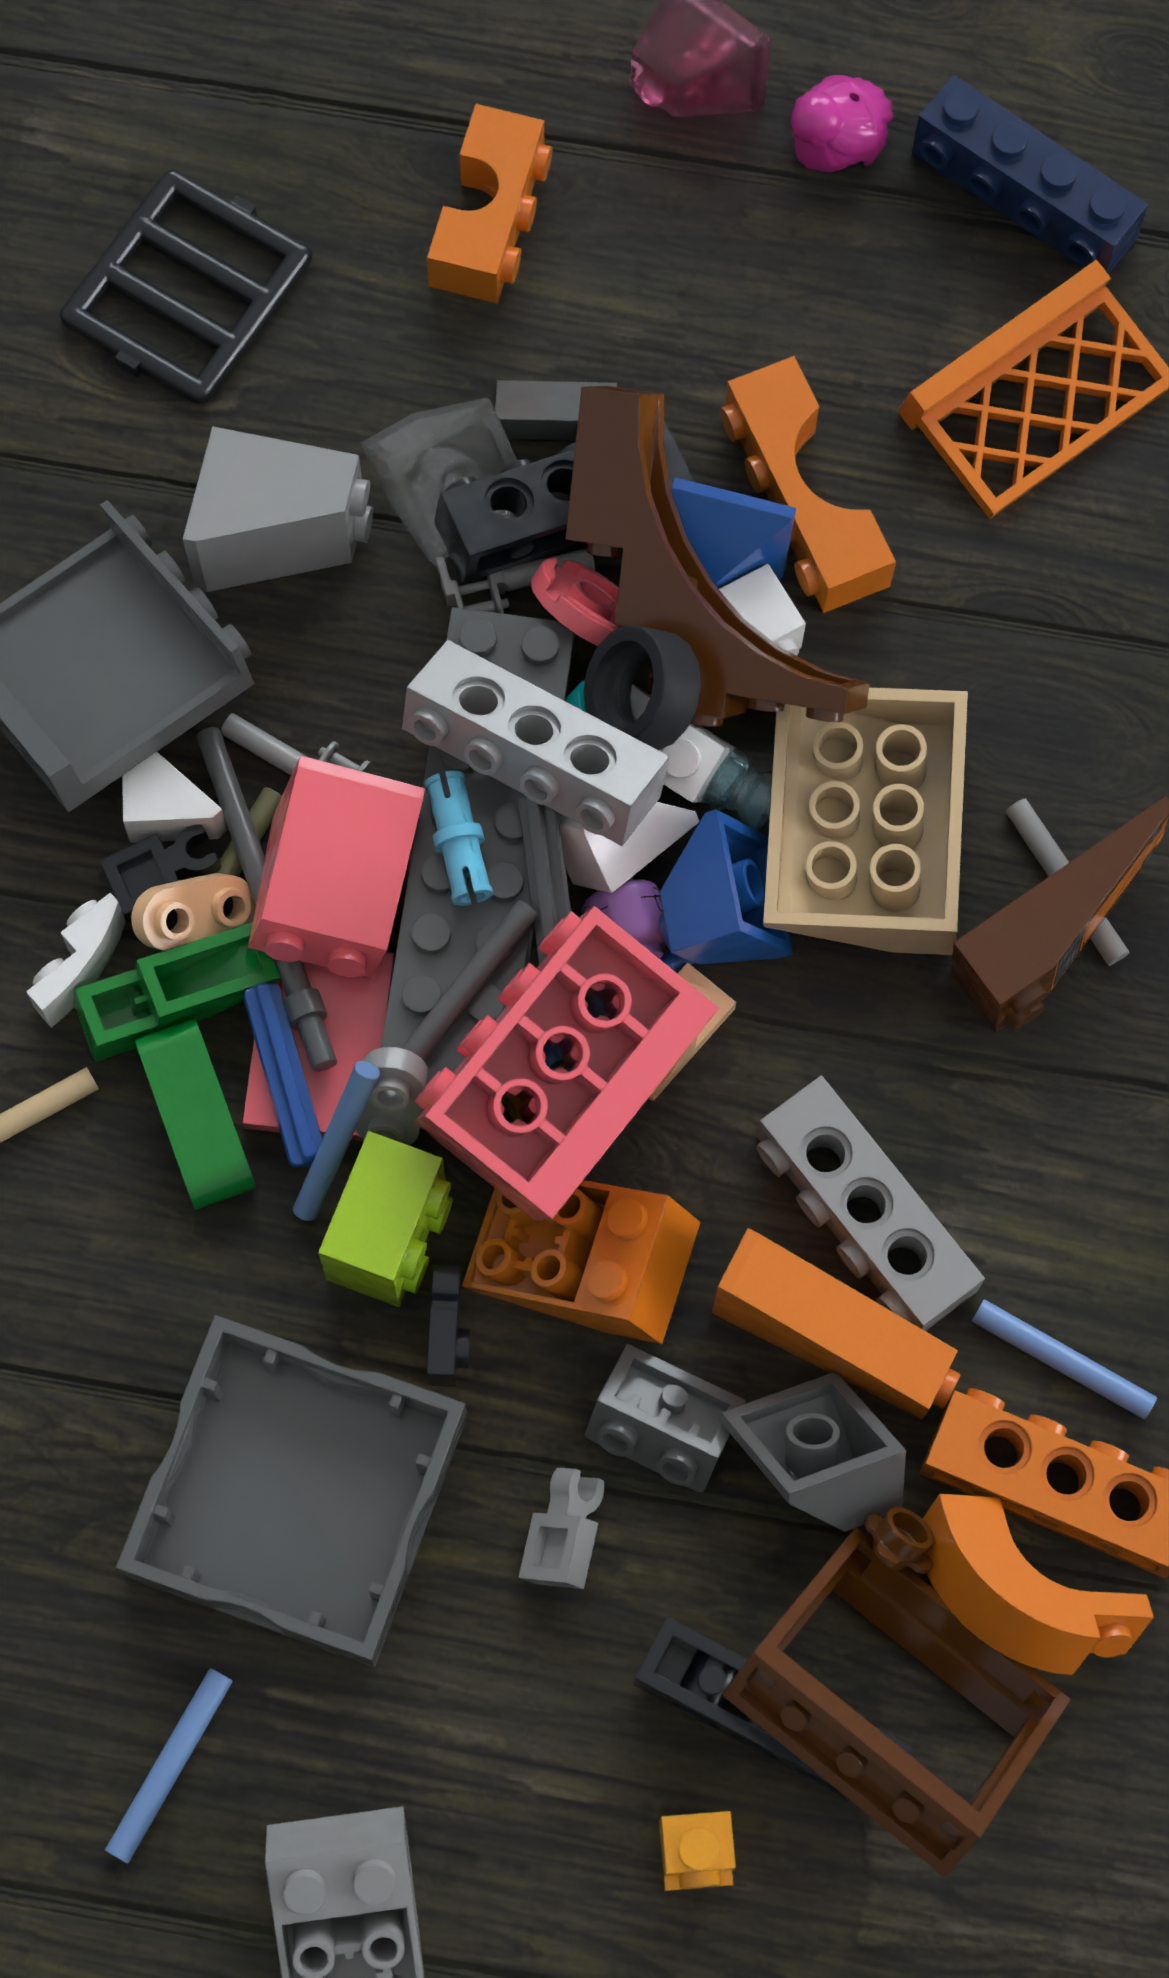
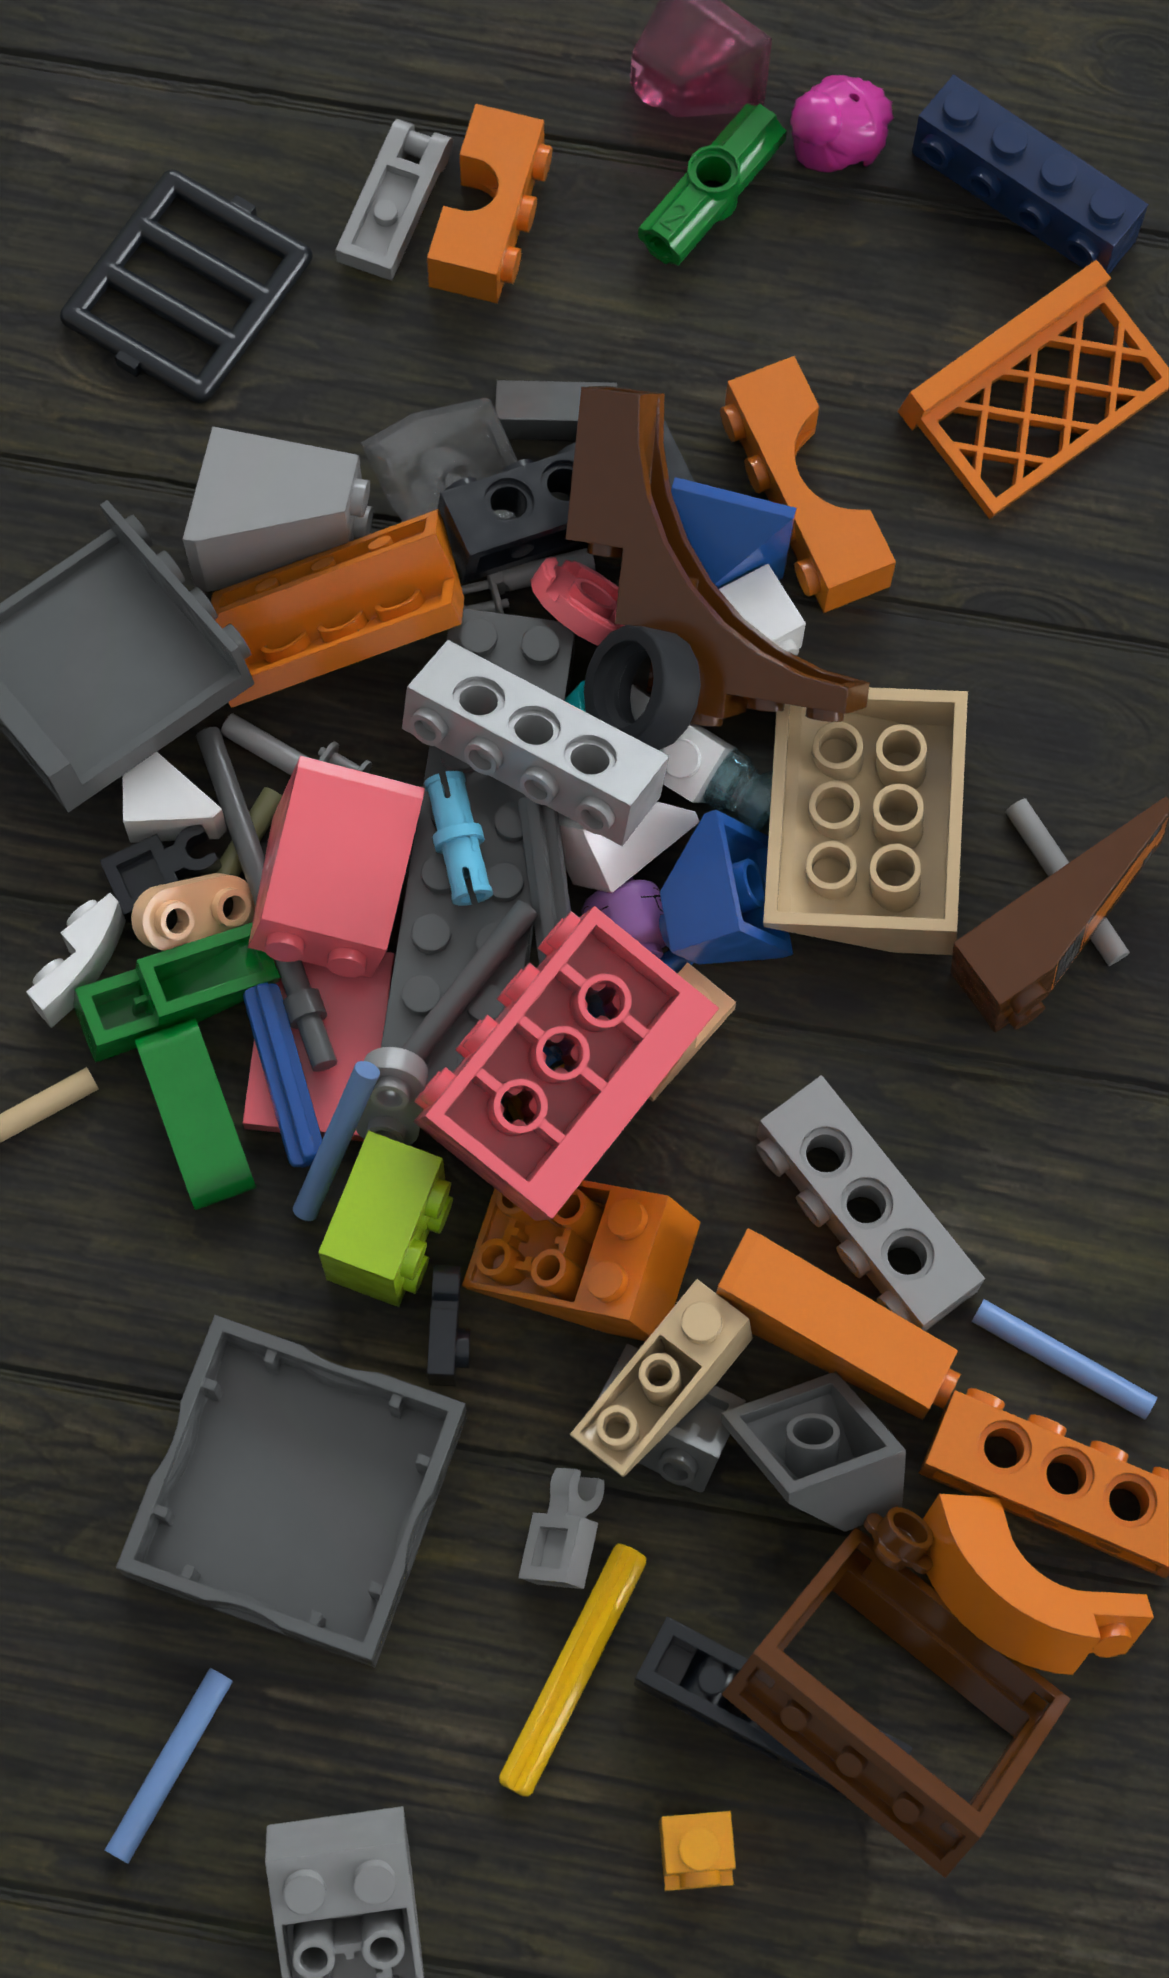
(344, 604): none -> orange slope
(393, 200): none -> light grey plate
(572, 1670): none -> yellow axle
(665, 1378): none -> tan slope
(694, 207): none -> green piece

